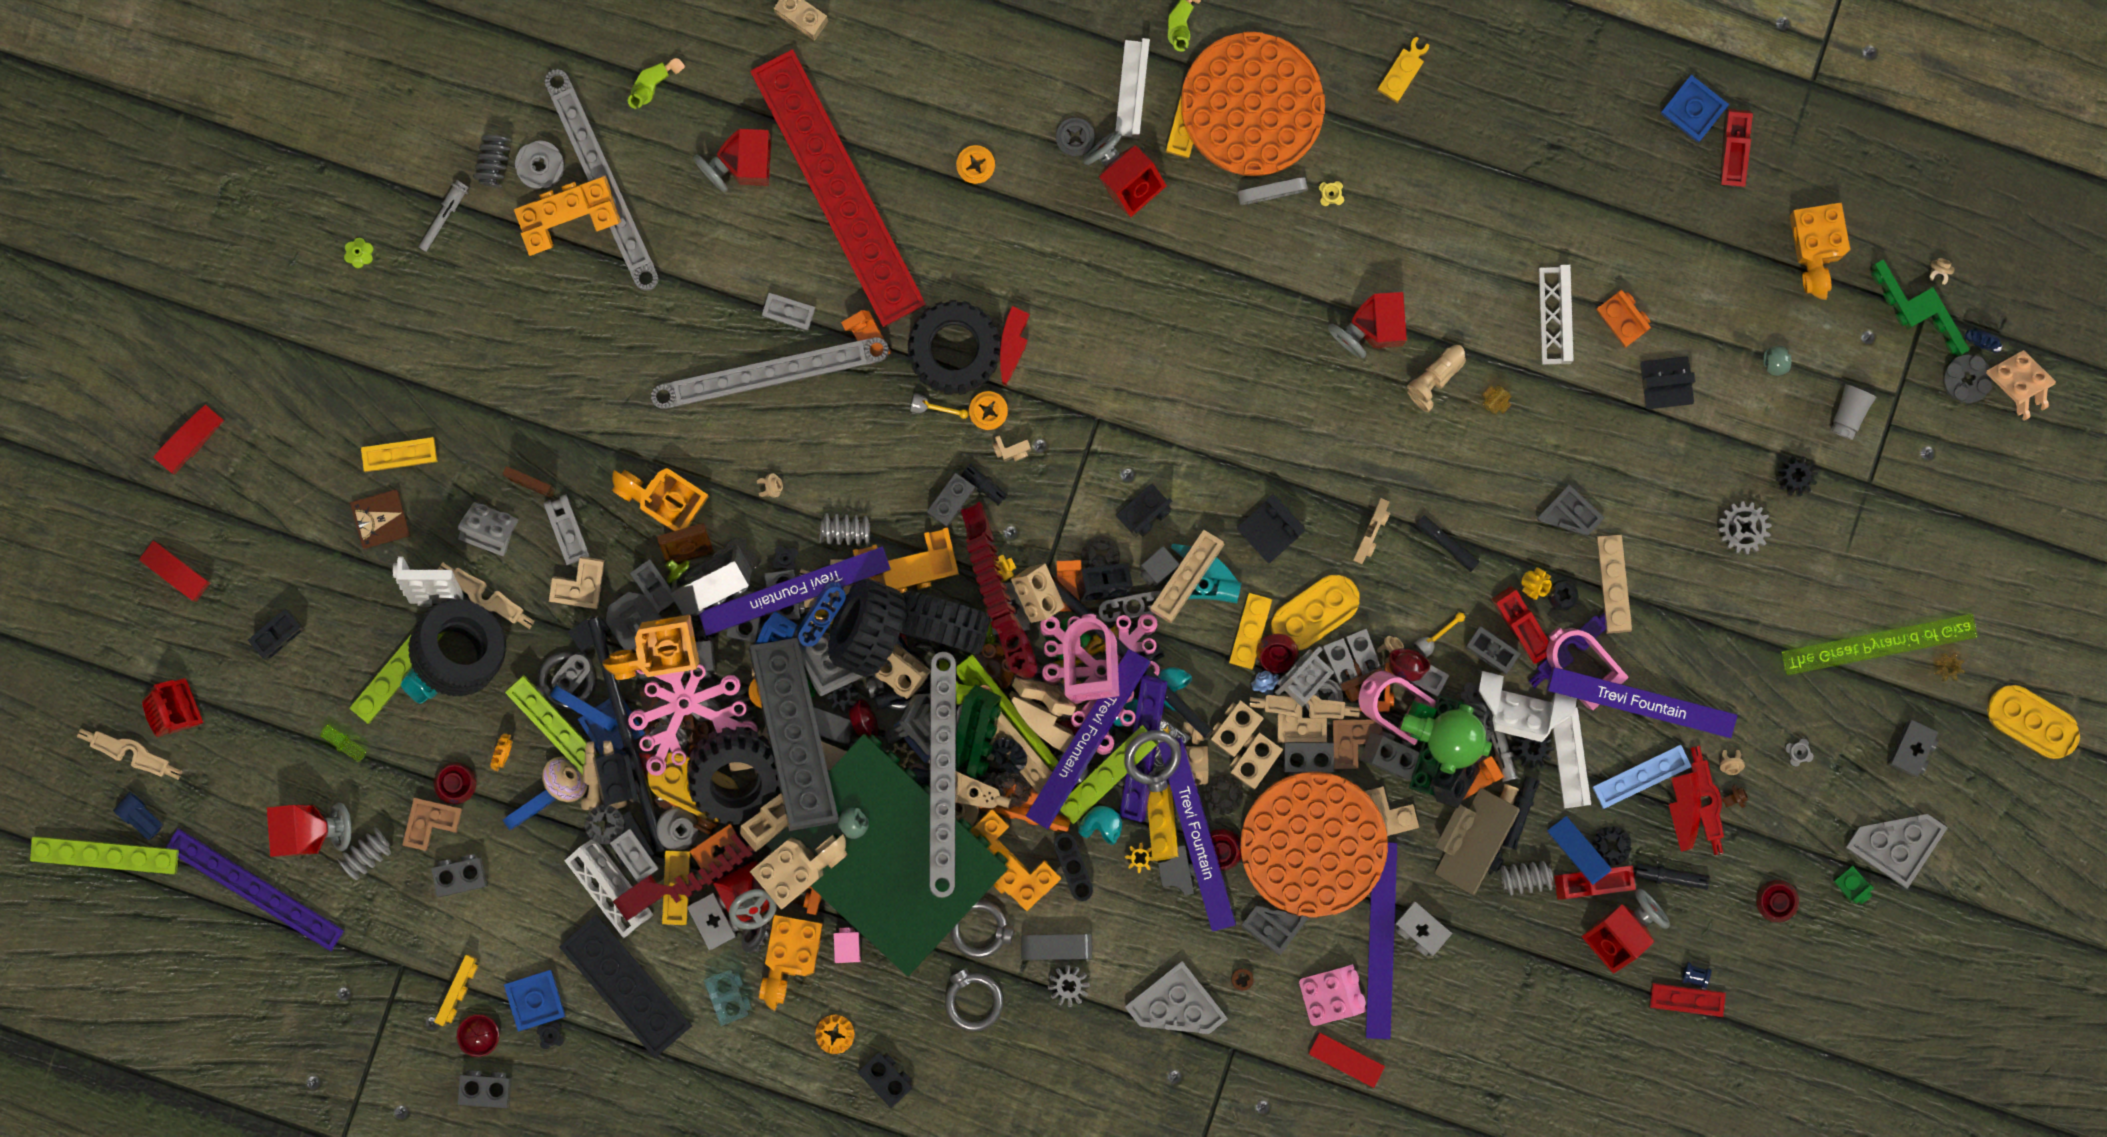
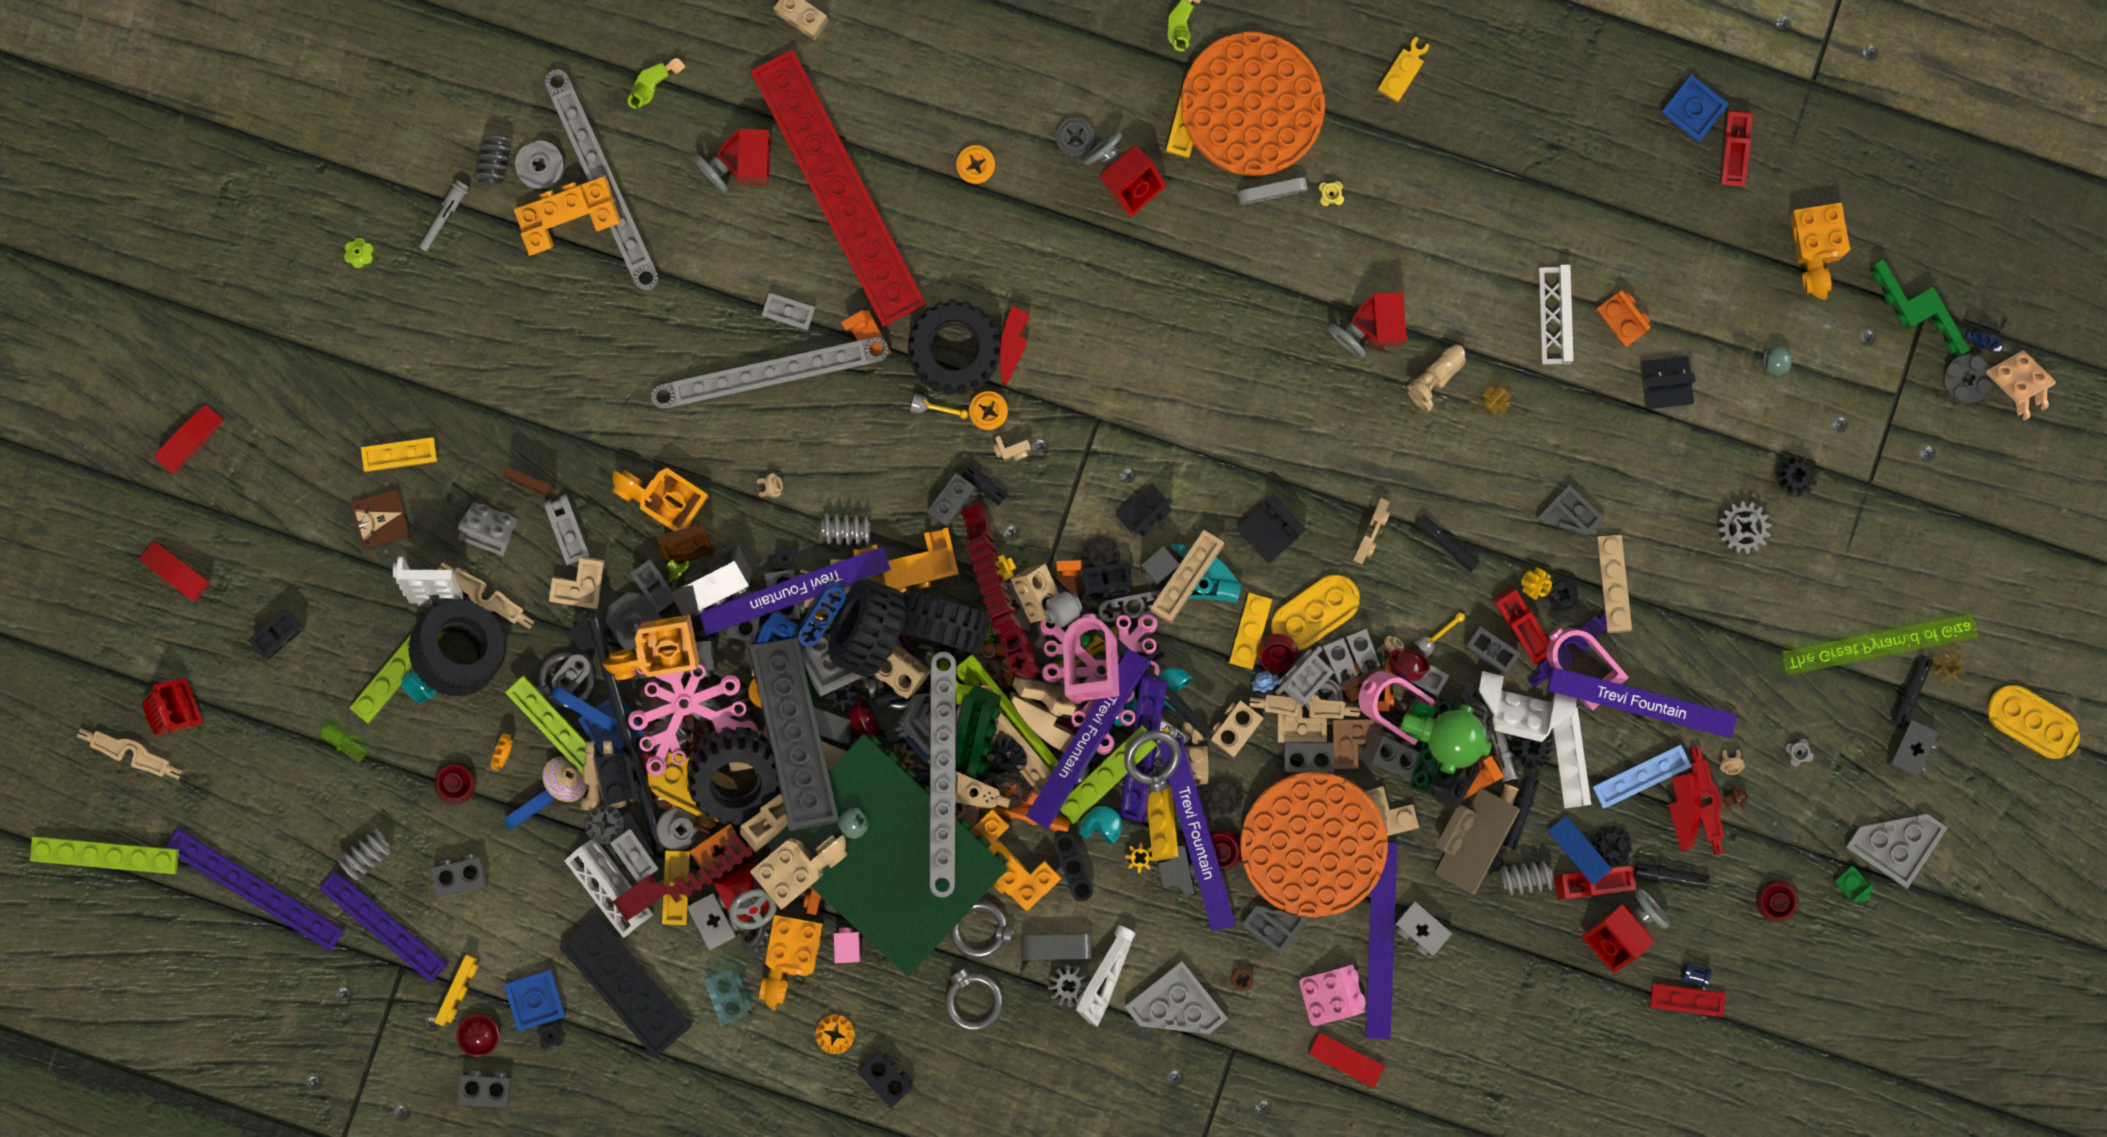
(133, 812): dark blue piece -> none
(302, 829): red piece -> none
(383, 926): none -> dark purple tile
(424, 817): medium nougat plate -> none
(1062, 609): none -> light grey head
(1090, 1004): none -> white plate
(1132, 88): white fence -> none
(1260, 764): tan brick -> none
(1851, 411): light grey plant -> none
(1912, 691): none -> black pin
(1942, 267): tan plate -> none

